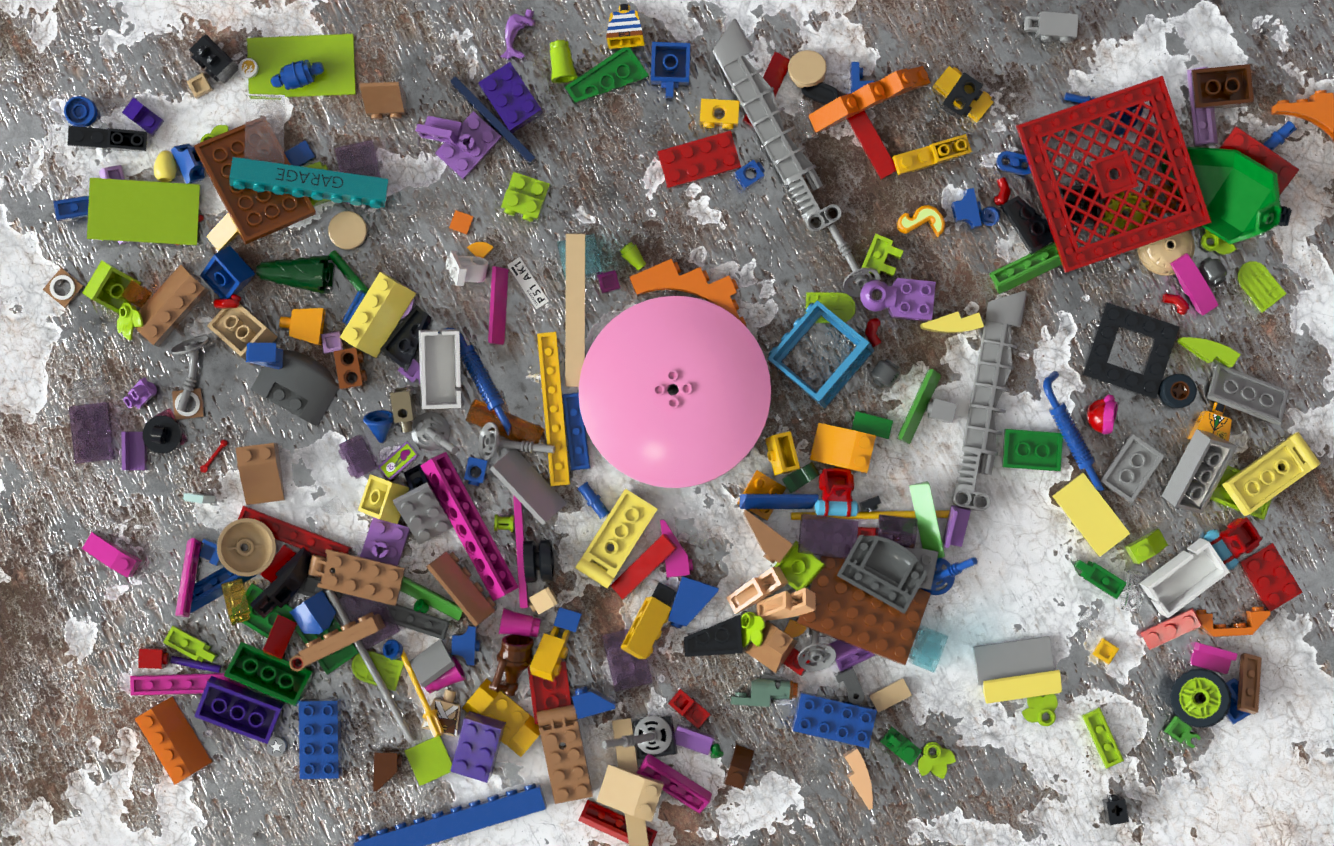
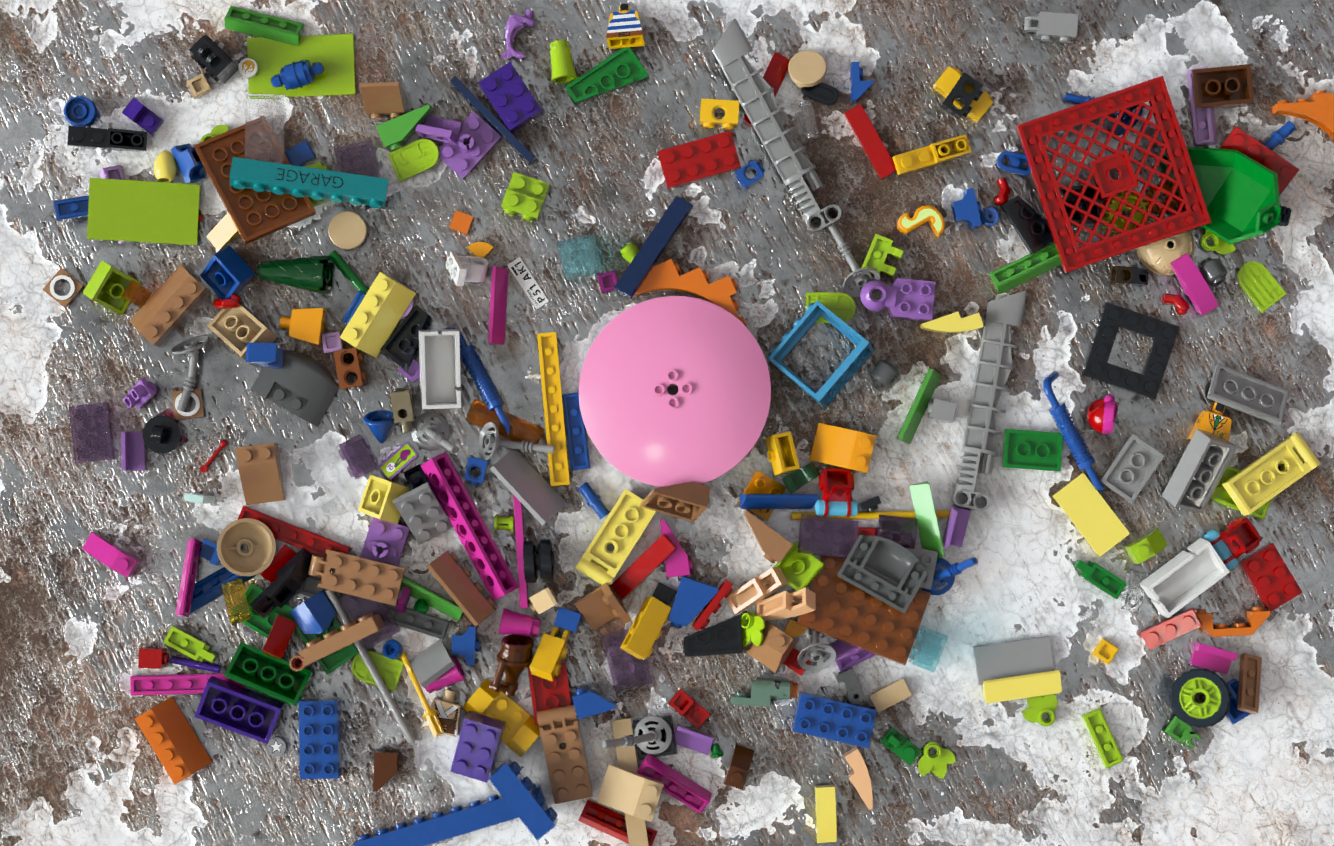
(128, 319): lime plate -> none
(264, 25): none -> bright green slope
(401, 128): none -> bright green slope
(403, 600): none -> magenta tile
(414, 158): none -> lime window
(429, 760): lime tile -> none
(523, 799): none -> blue brick
(575, 308): tan tile -> none
(601, 607): none -> medium nougat bracket
(653, 247): none -> dark blue tile
(670, 65): blue hinge -> none
(679, 500): none -> medium nougat slope
(713, 605): none -> red plate
(825, 813): none -> light yellow slope
(868, 96): orange arch -> none
(871, 330): red arm -> none
(872, 425): green tile -> none
(1121, 814): black brick -> none
(1128, 276): none -> leg
(1184, 390): black wheel -> none
(1210, 350): lime slope -> none

